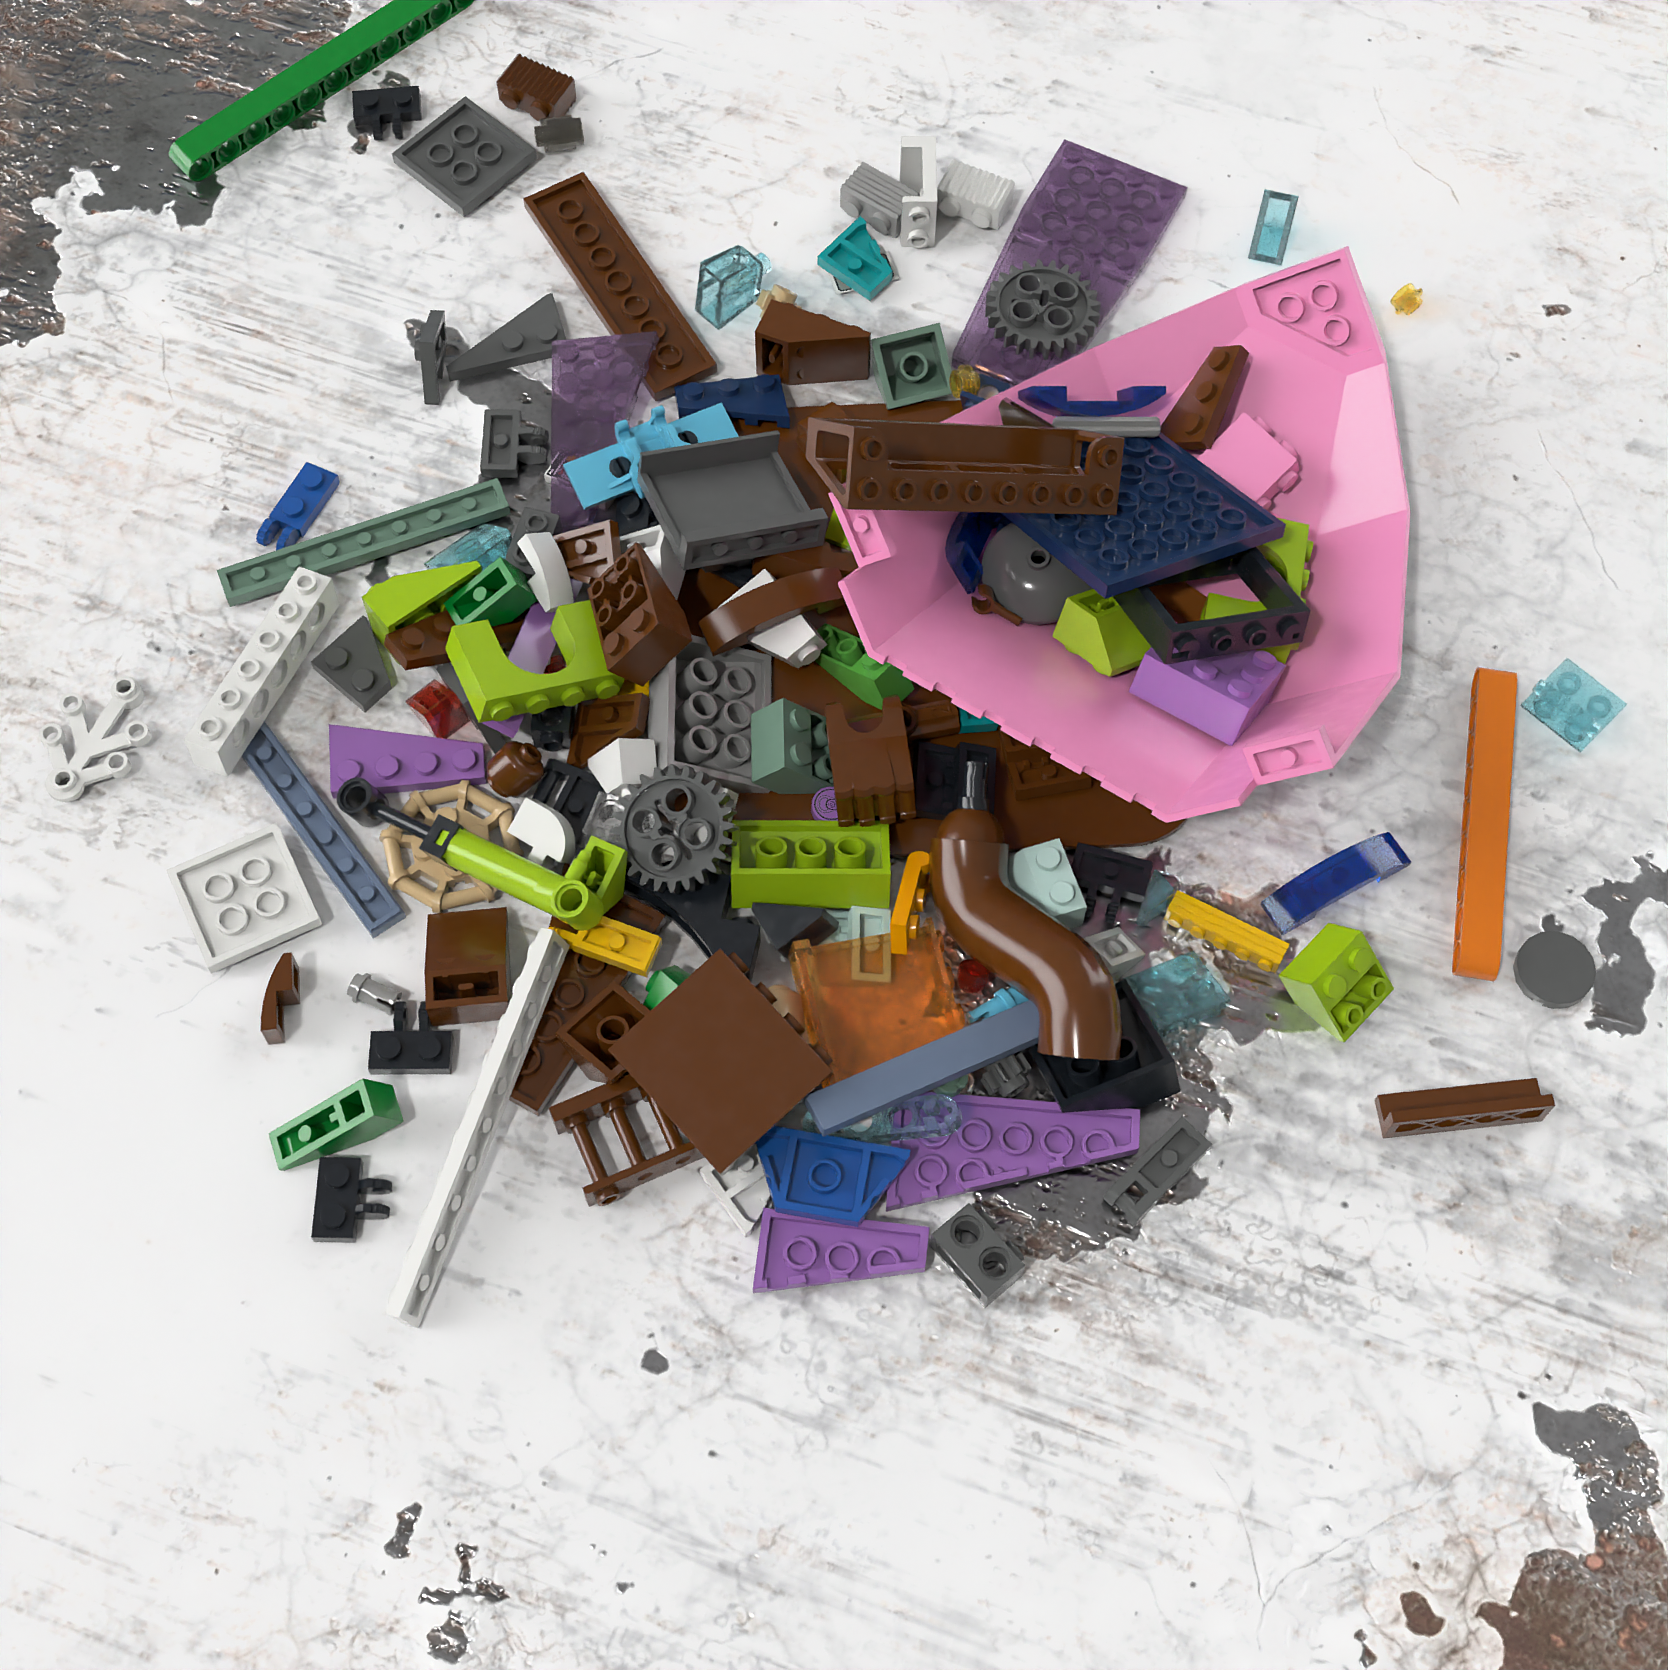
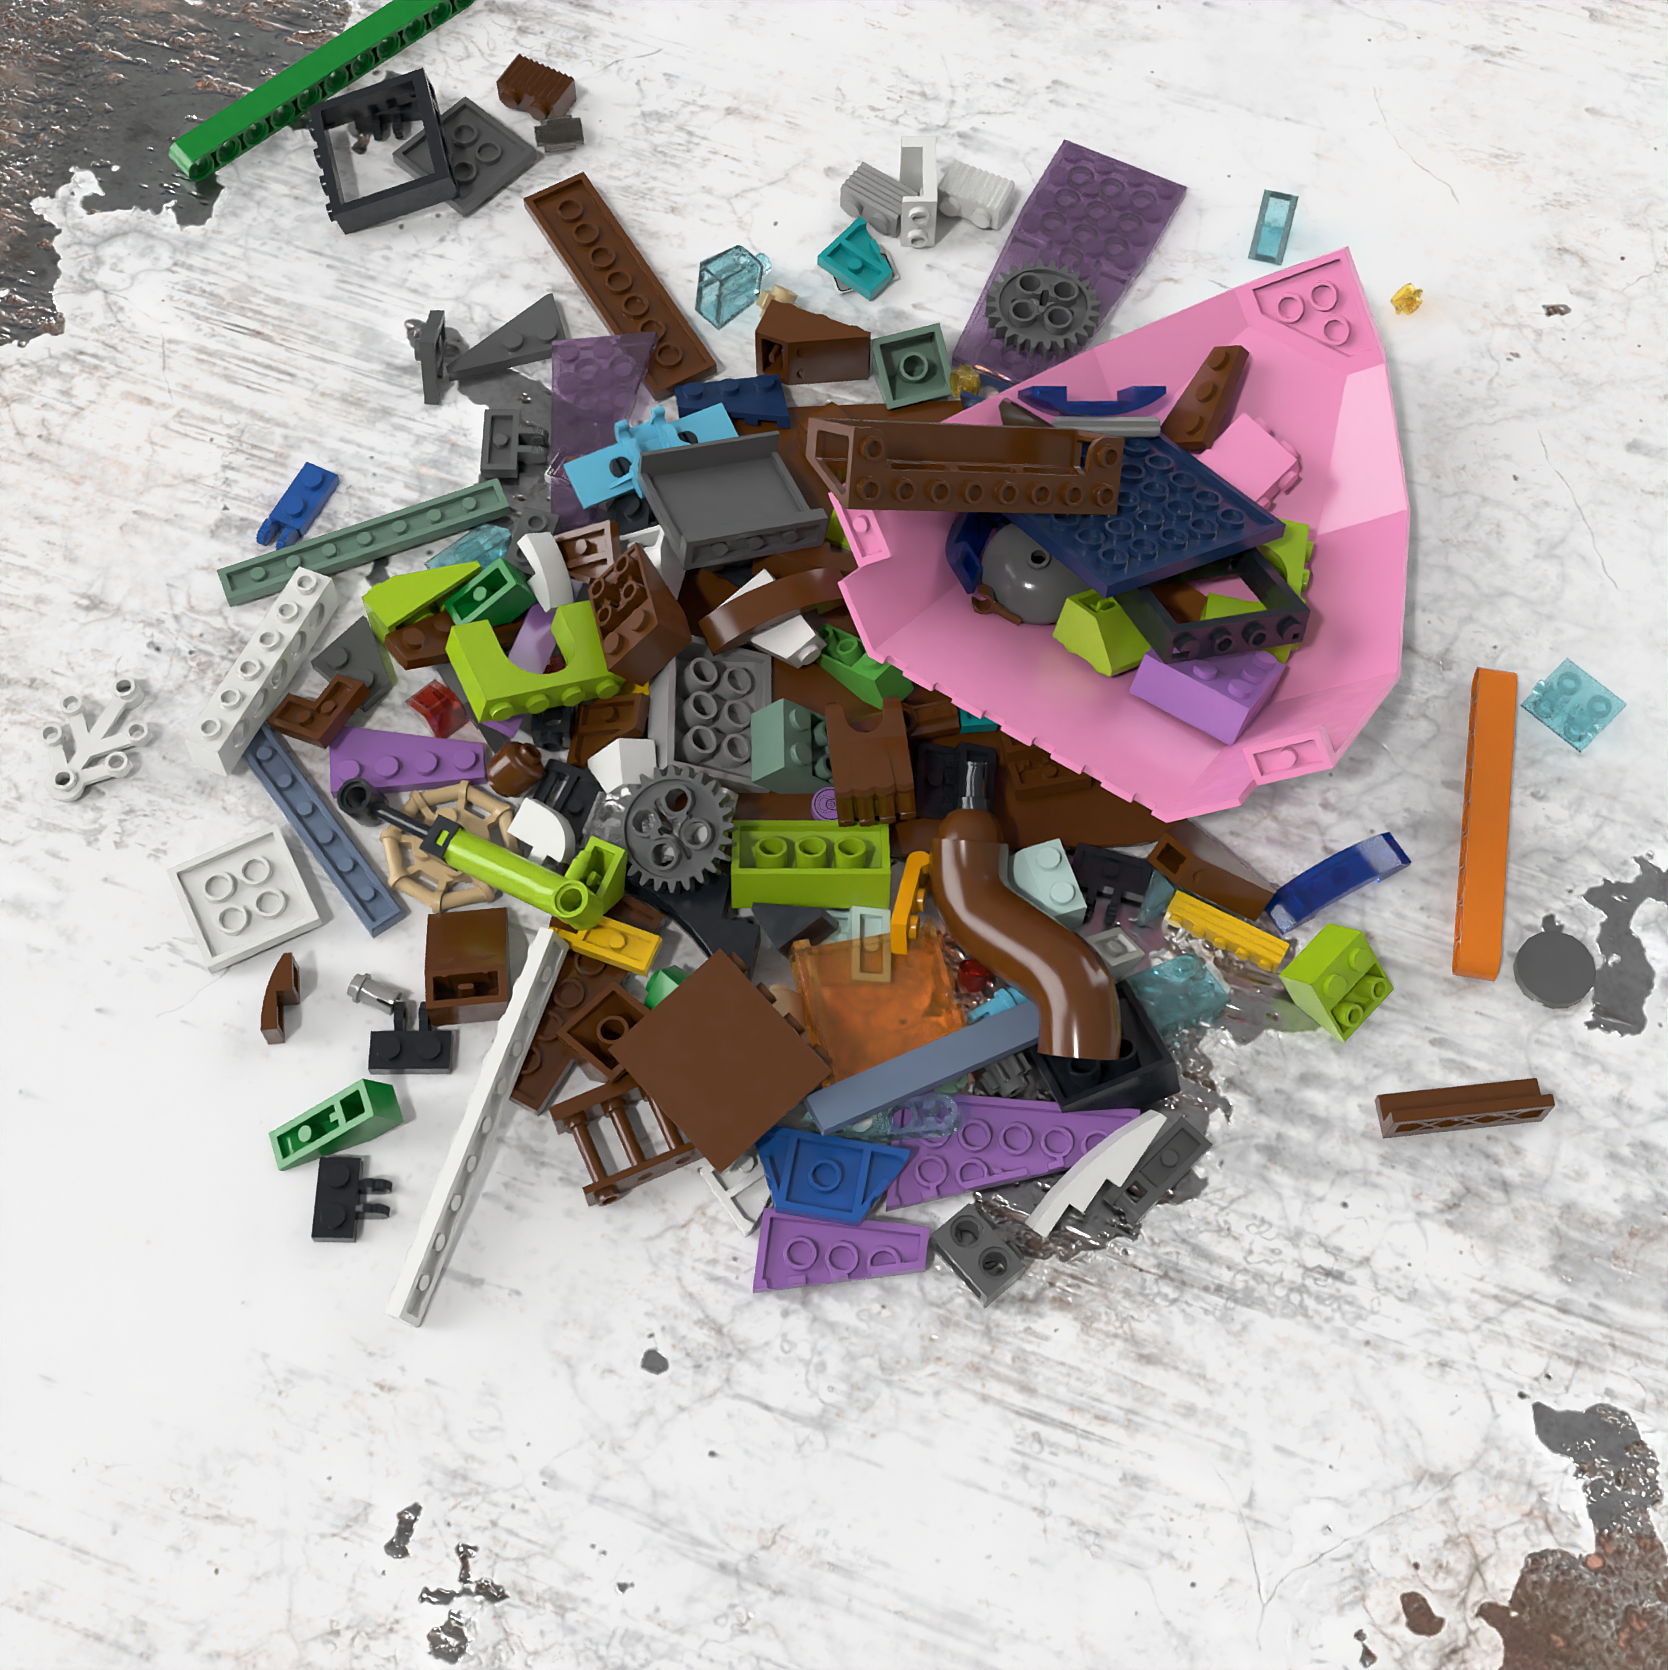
(319, 720): none -> reddish brown plate
(398, 199): none -> black window
(1109, 1160): none -> white slope
(1209, 870): none -> reddish brown slope

